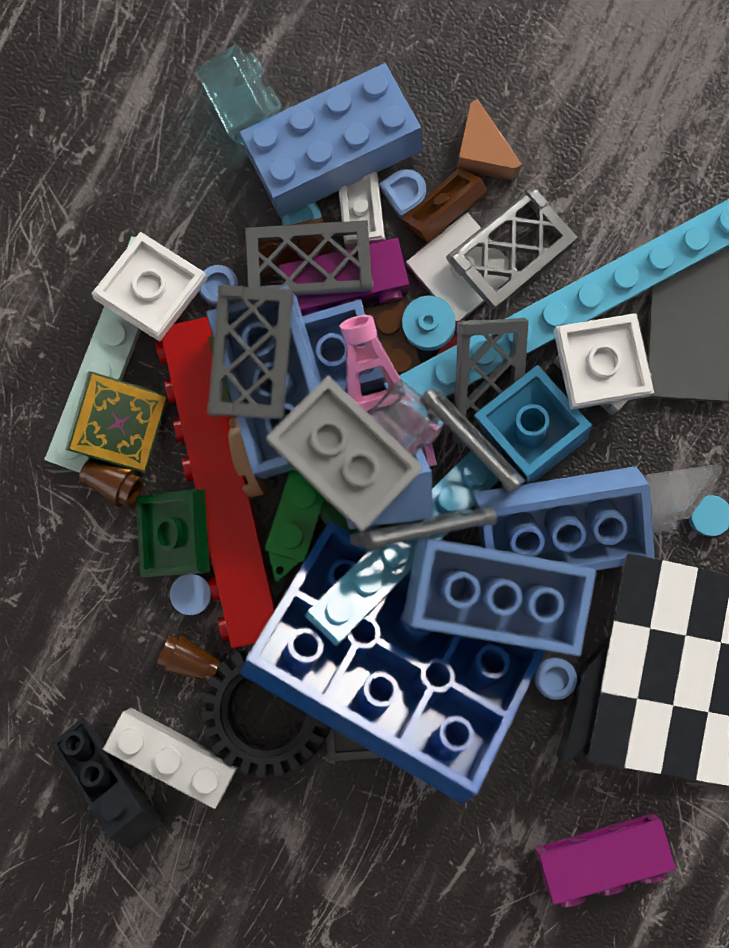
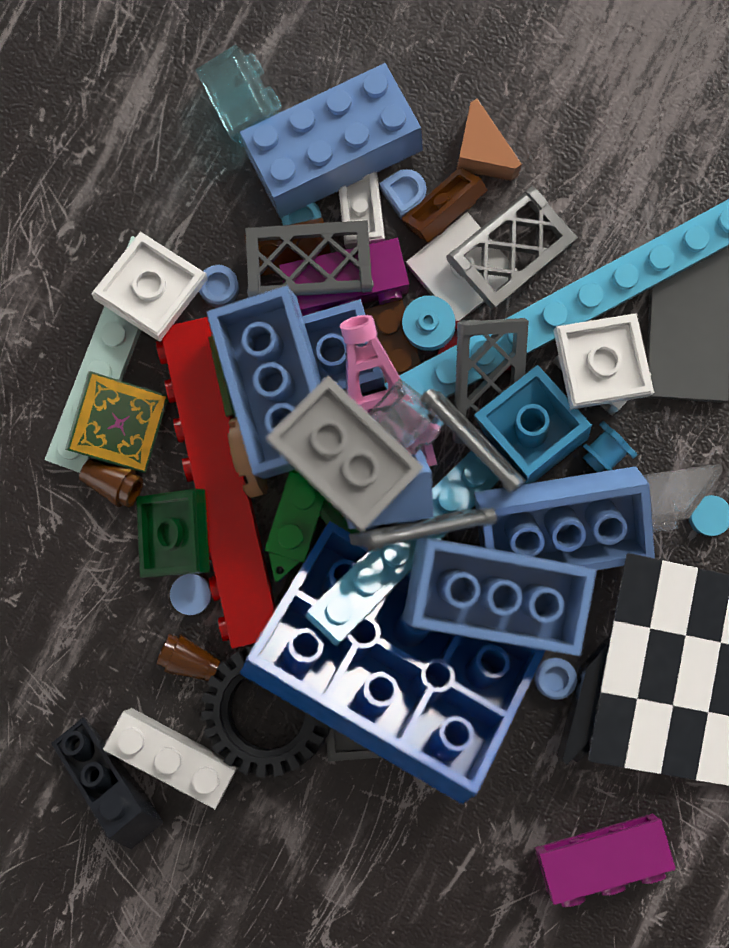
(277, 374): dark grey window -> none
(607, 450): none -> dark azure brick

